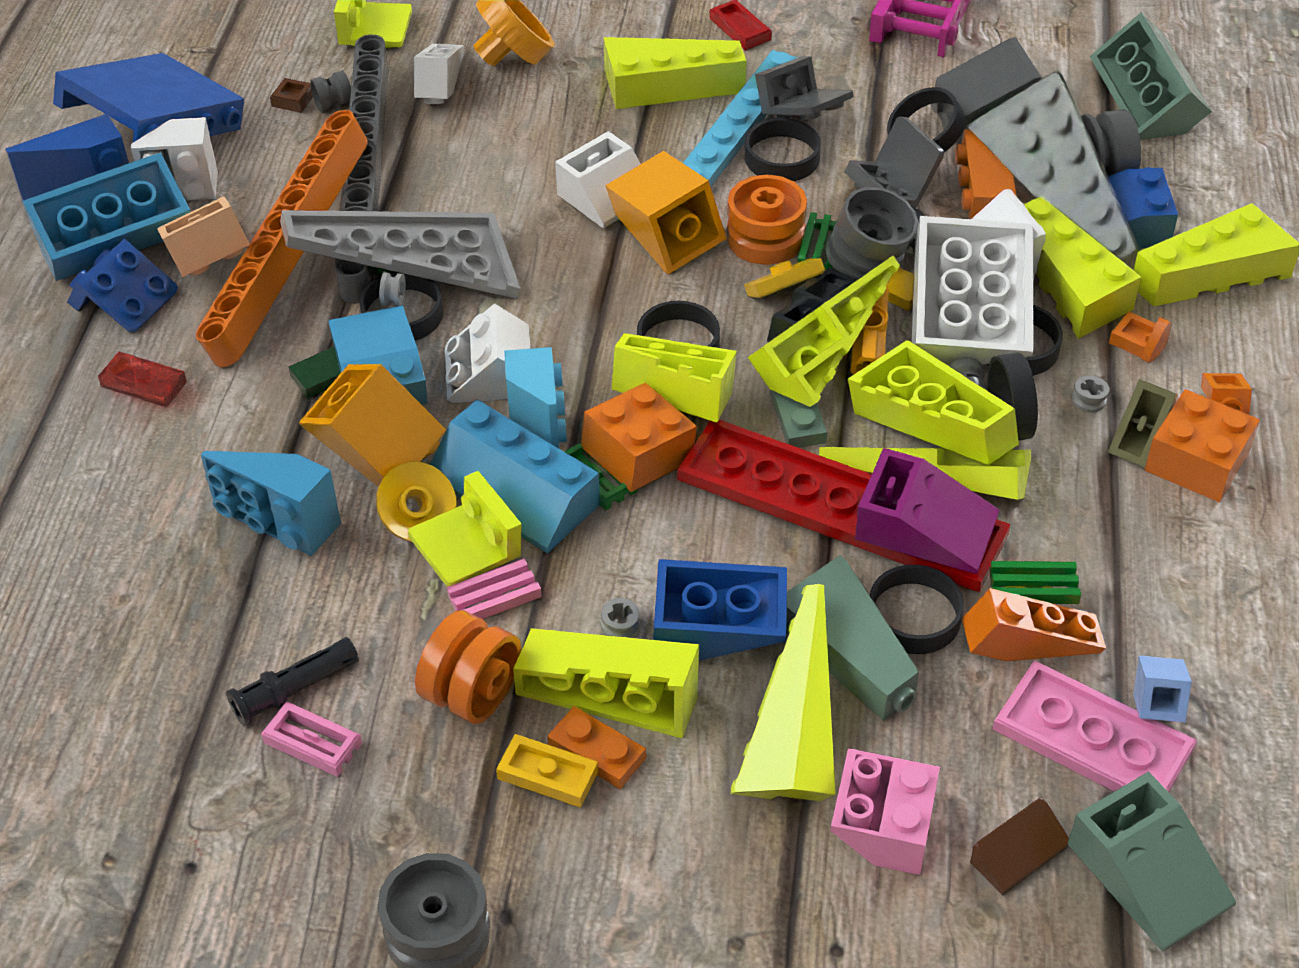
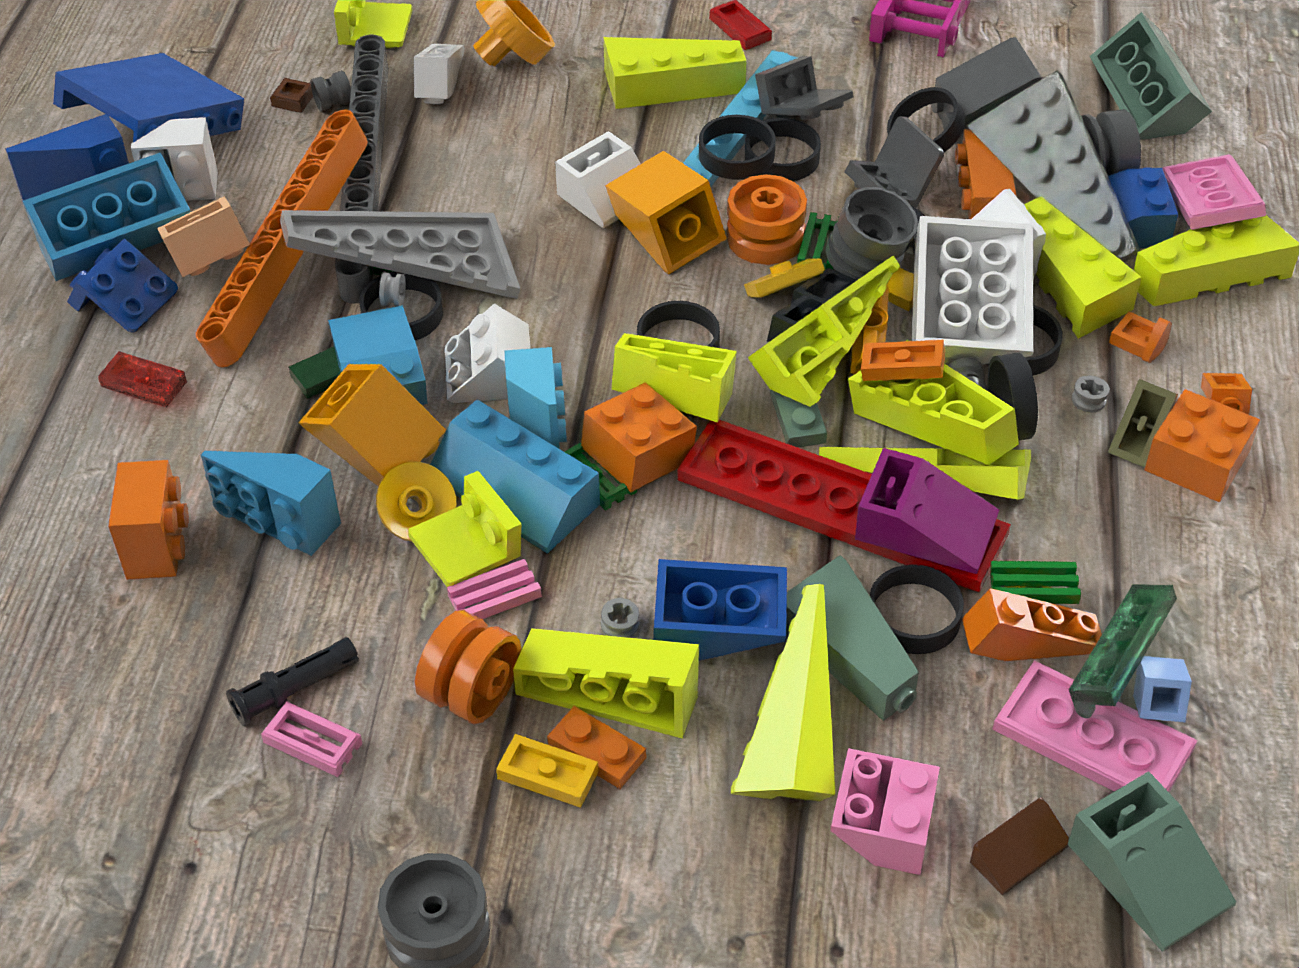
(148, 519): none -> orange brick
(737, 169): none -> black tyre
(903, 360): none -> orange plate
(1121, 647): none -> clear green hinge
(1213, 192): none -> bright pink tile

